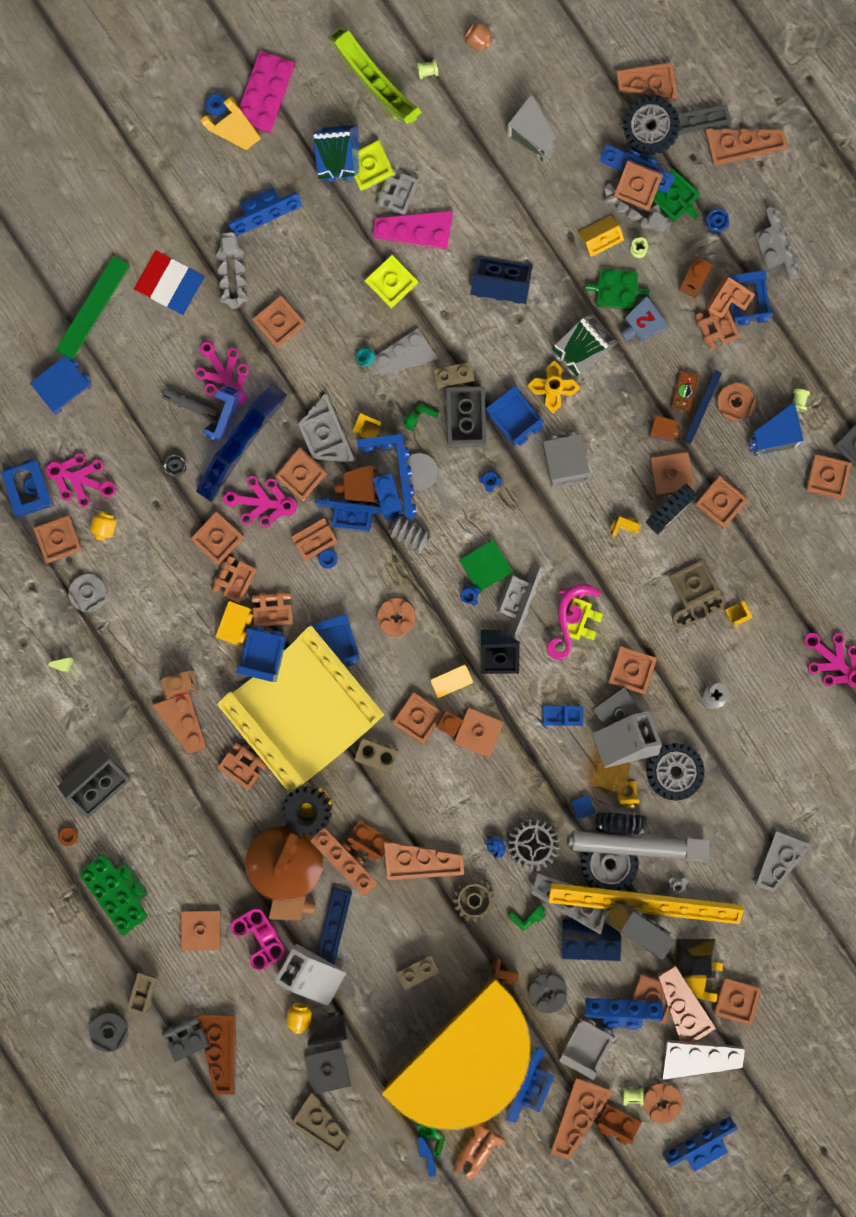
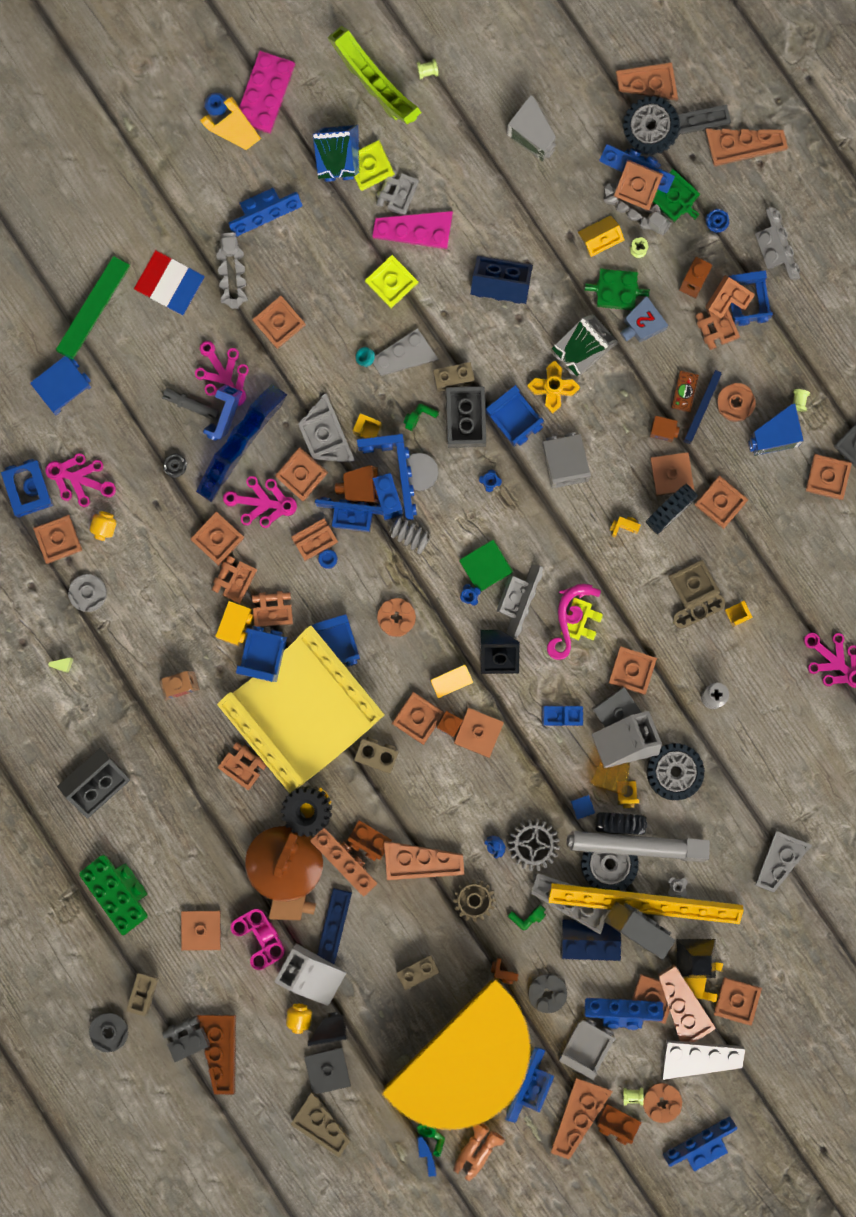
(68, 836): dark orange tile -> none
(182, 721): nougat wing -> none
(478, 36): nougat head -> none

